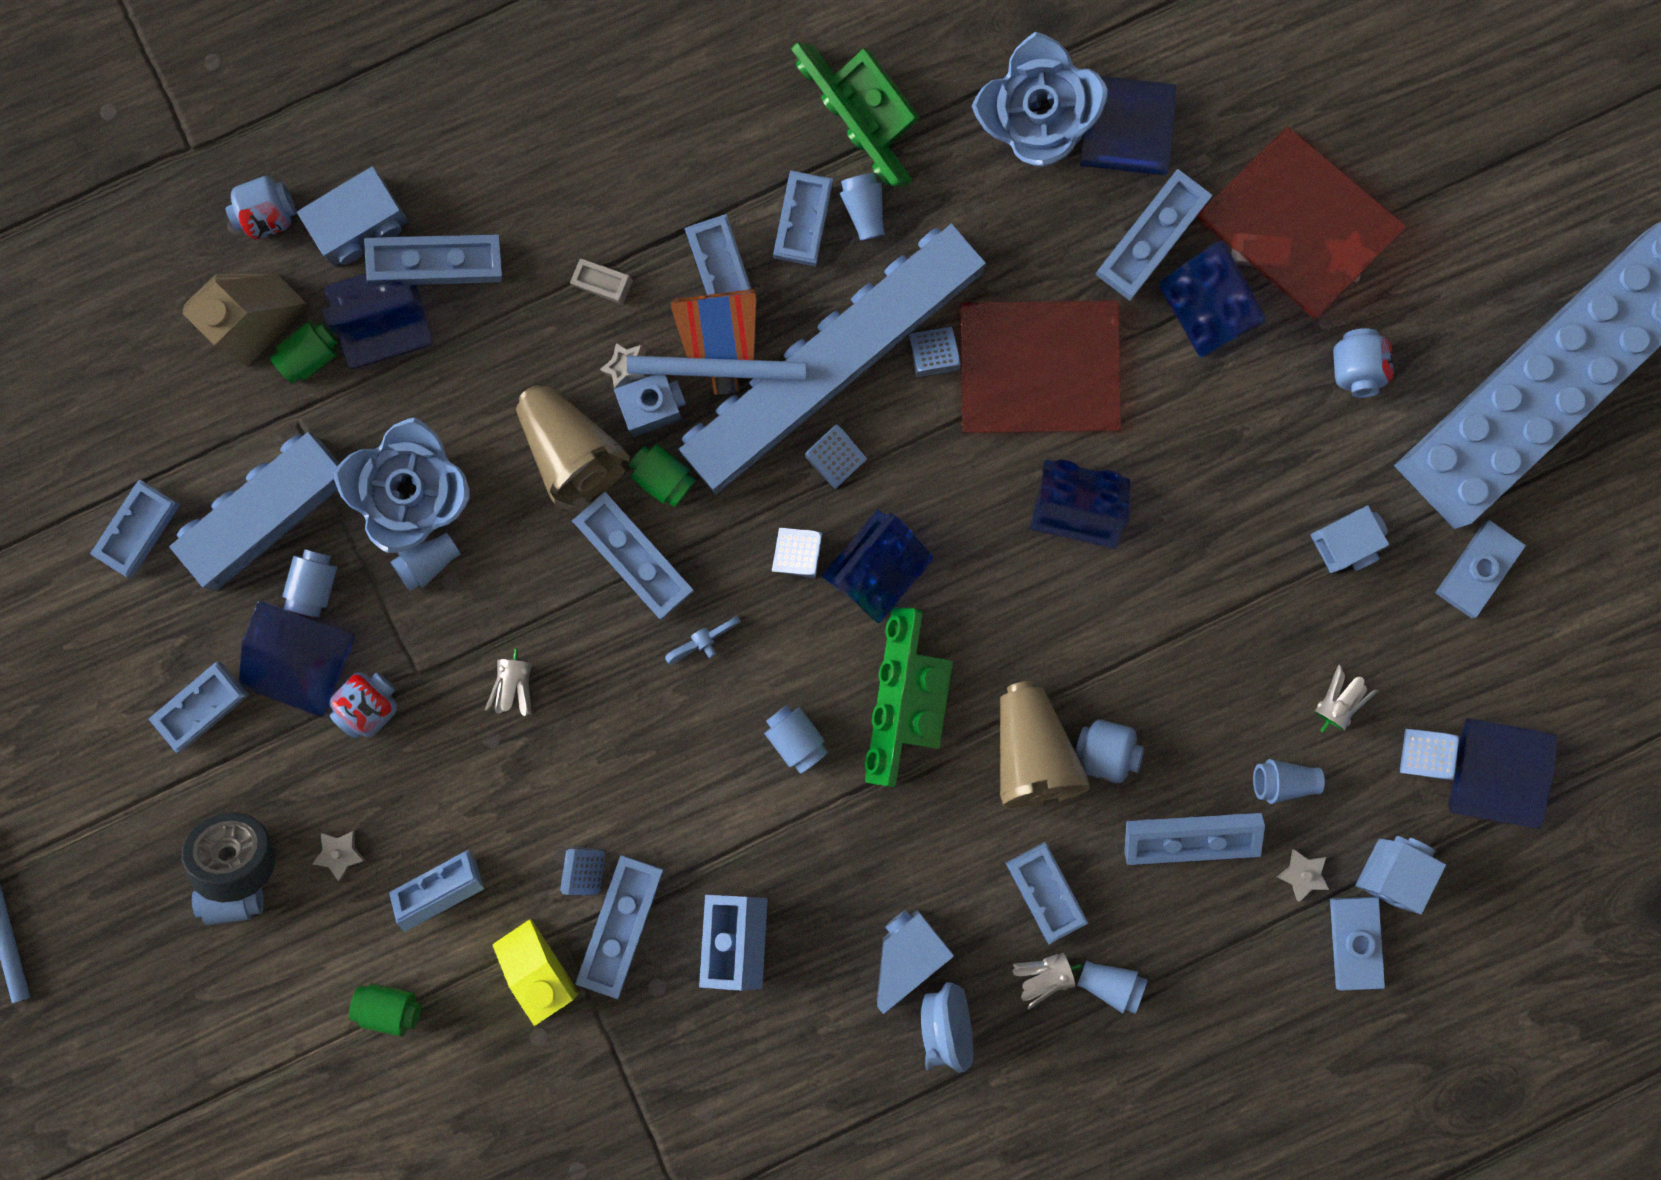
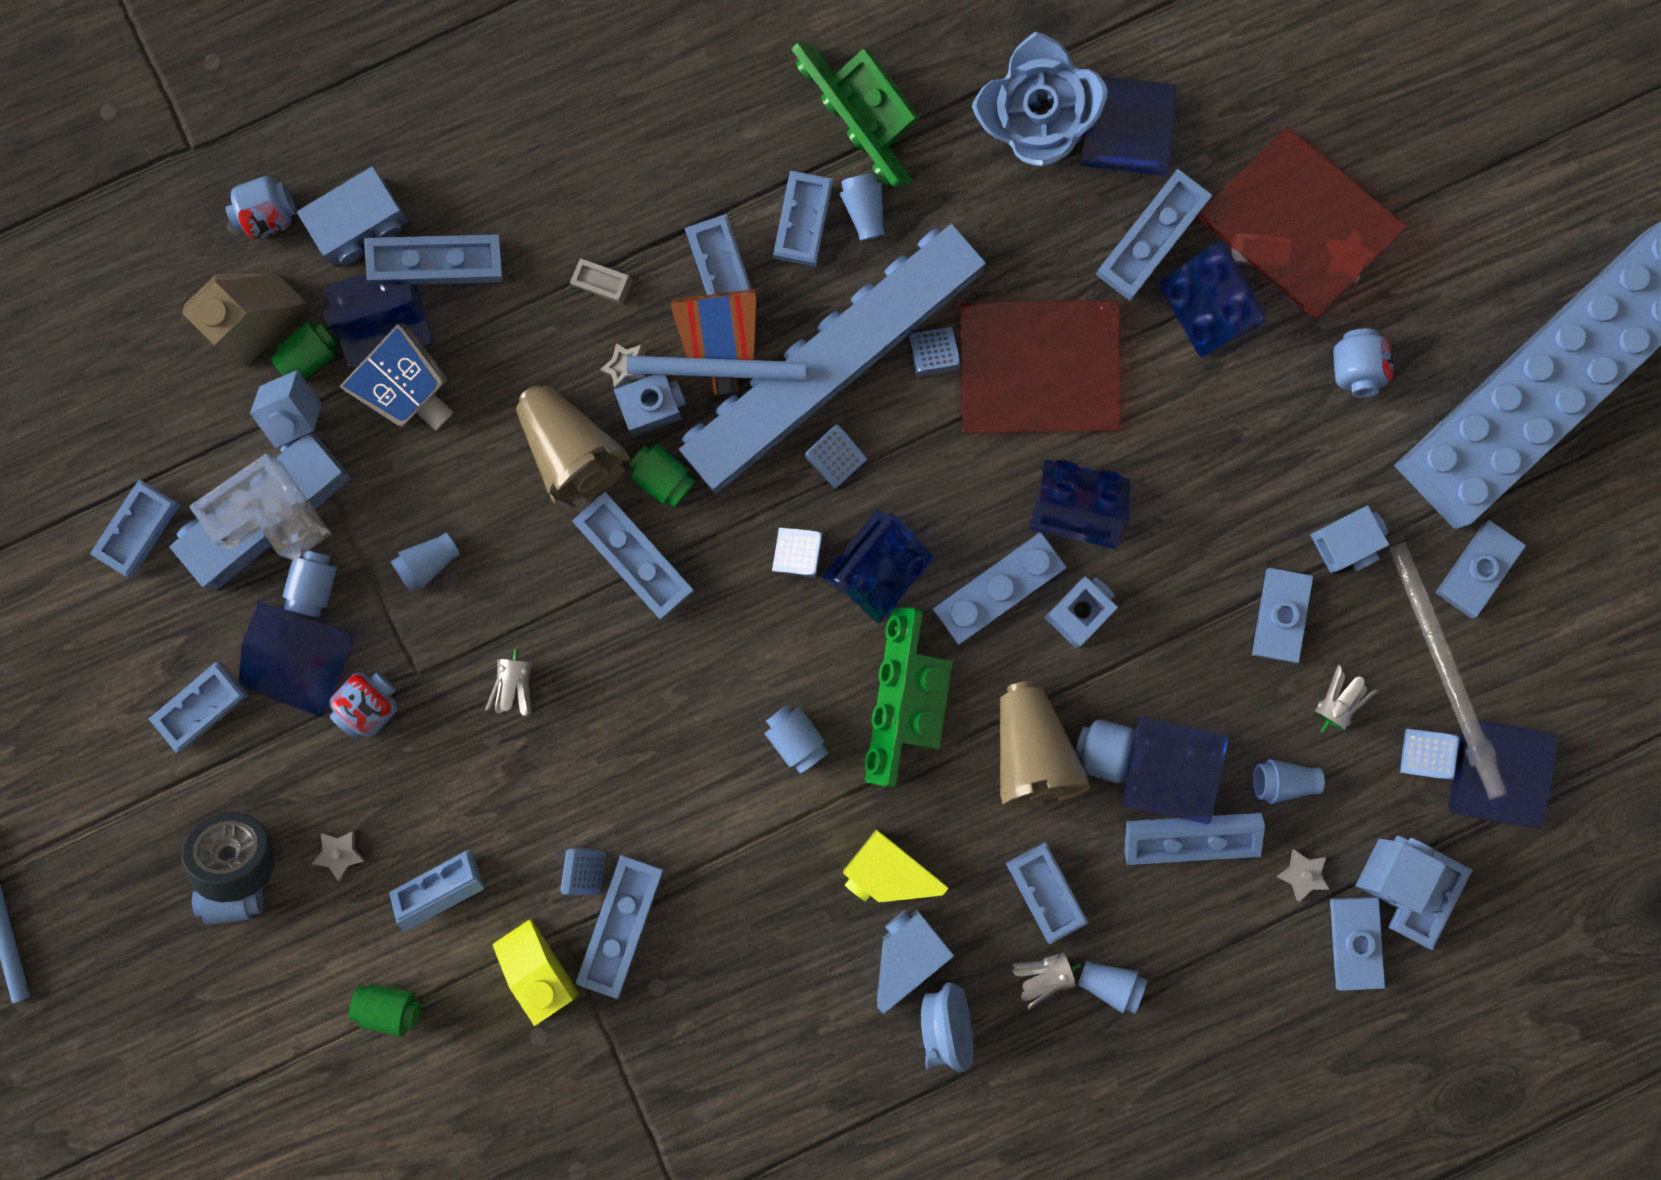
(265, 500): none -> clear brick
(286, 408): none -> medium blue brick
(371, 480): medium blue brick -> none
(400, 380): none -> blue torso
(702, 641): medium blue piece -> none
(733, 942): medium blue brick -> none
(889, 873): none -> neon yellow slope
(999, 588): none -> medium blue plate
(1100, 606): none -> medium blue brick
(1174, 770): none -> clear blue bracket
(1282, 615): none -> medium blue plate
(1427, 927): none -> medium blue plate
(1479, 752): none -> clear bar

